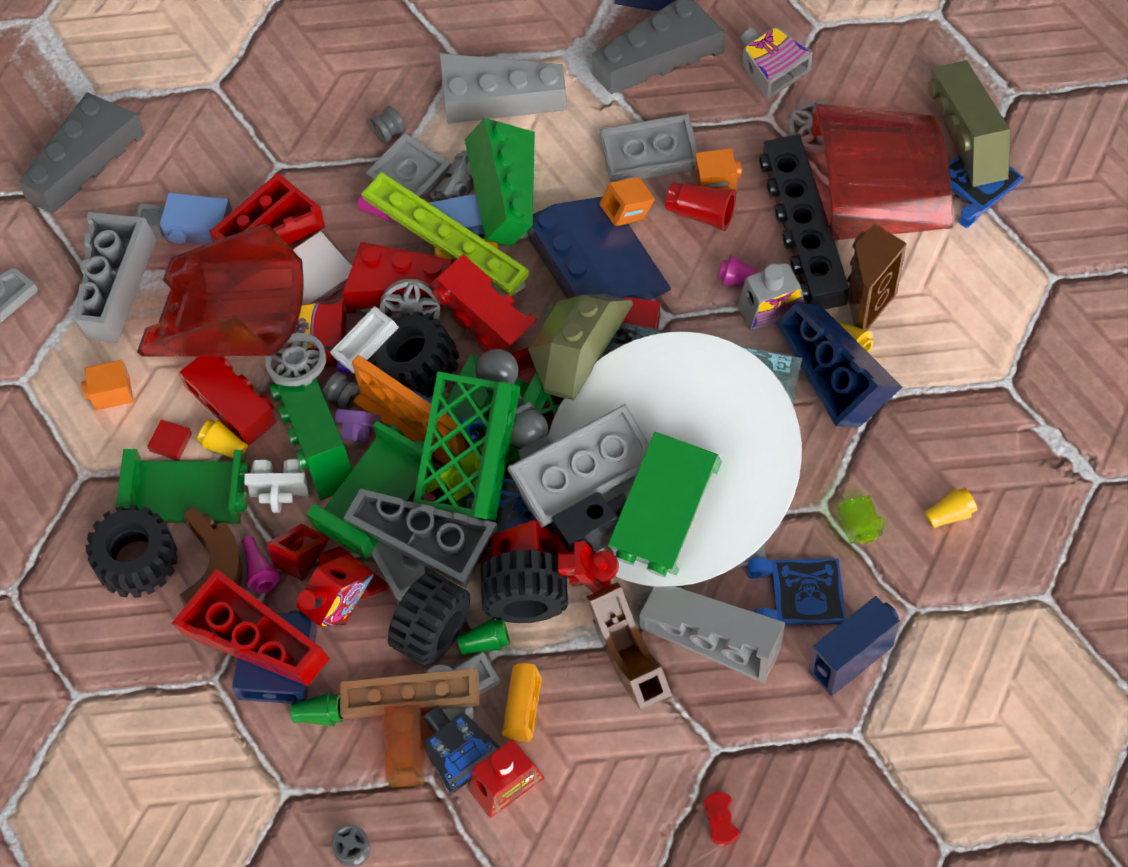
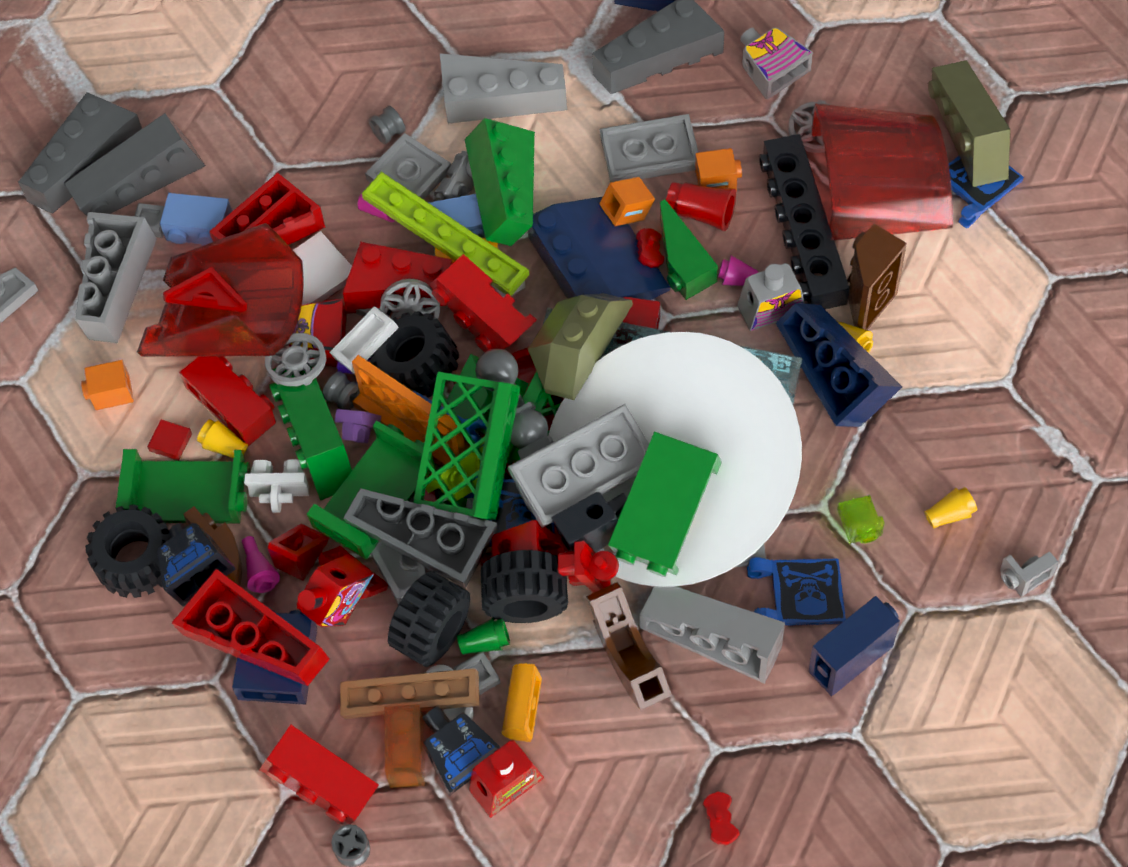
(135, 168): none -> dark grey wedge
(189, 561): none -> torso
(206, 290): none -> red tile
(318, 710): green cone -> none
(319, 776): none -> red wedge
(649, 247): none -> red piece
(687, 261): none -> green slope
(1030, 575): none -> light grey bracket

